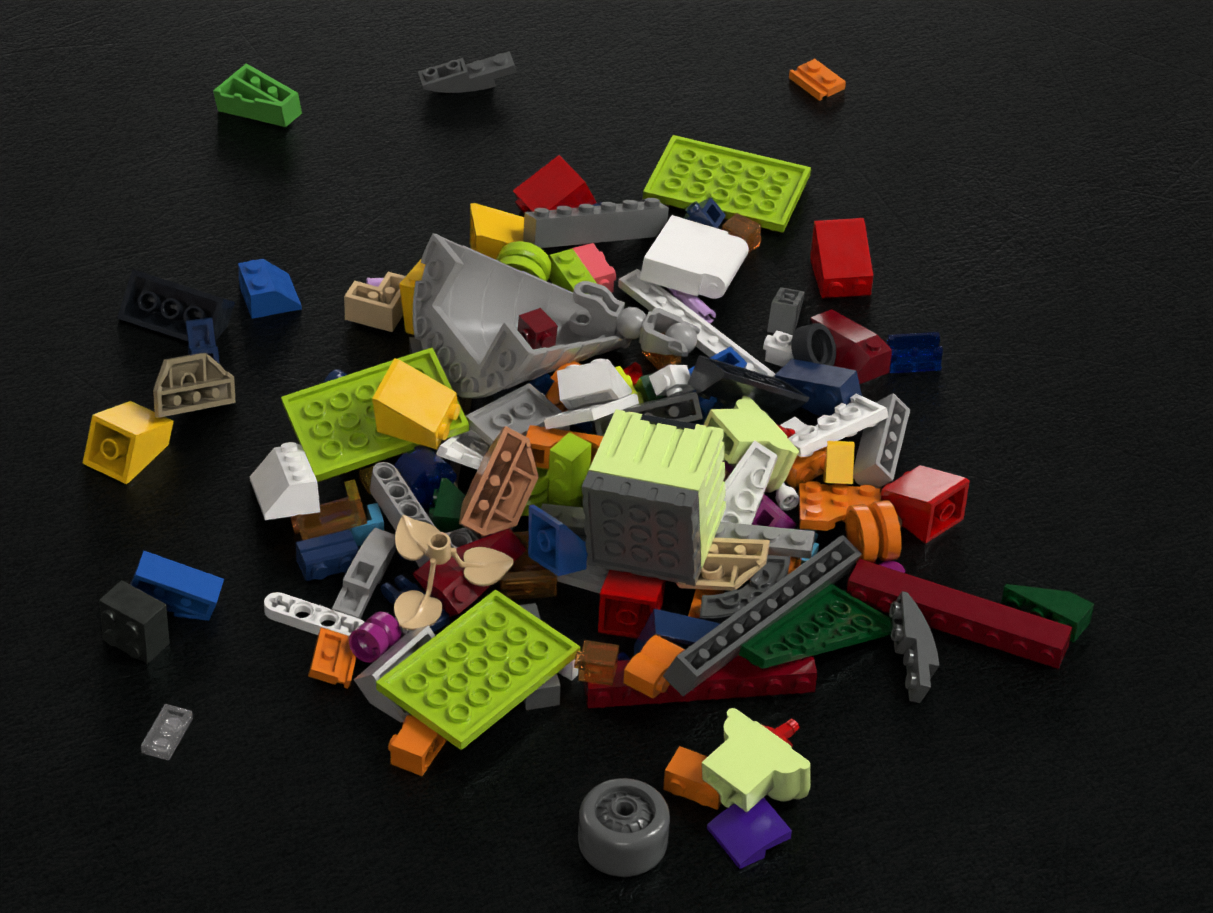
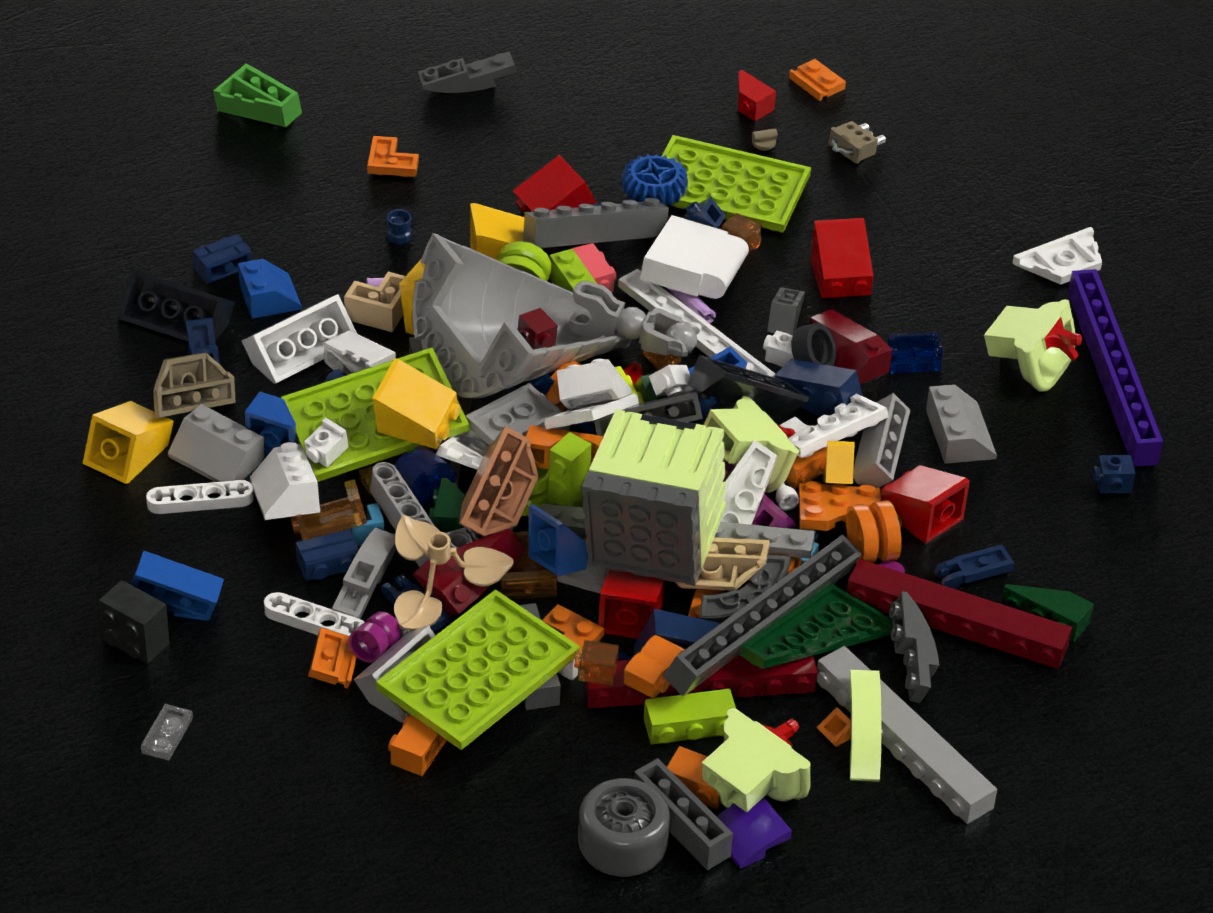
(200, 500): none -> white beam
(216, 446): none -> light grey slope
(220, 258): none -> dark blue brick
(272, 420): none -> blue slope
(298, 339): none -> white slope
(326, 443): none -> white brick
(354, 353): none -> white wedge
(385, 160): none -> orange plate
(399, 226): none -> dark blue wheel
(573, 626): none -> orange plate
(654, 178): none -> blue gear
(687, 716): none -> lime brick
(689, 818): none -> dark grey brick
(754, 97): none -> red slope
(764, 139): none -> dark tan plate
(836, 727): none -> orange slope
(854, 141): none -> dark tan piece
(865, 725): none -> yellowish green slope
(914, 742): none -> light grey brick
(958, 425): none -> light grey slope
(974, 566): none -> dark blue hinge
(1039, 340): none -> yellowish green piece
(1062, 256): none -> white wing
(1114, 474): none -> dark blue brick
(1115, 368): none -> dark purple brick

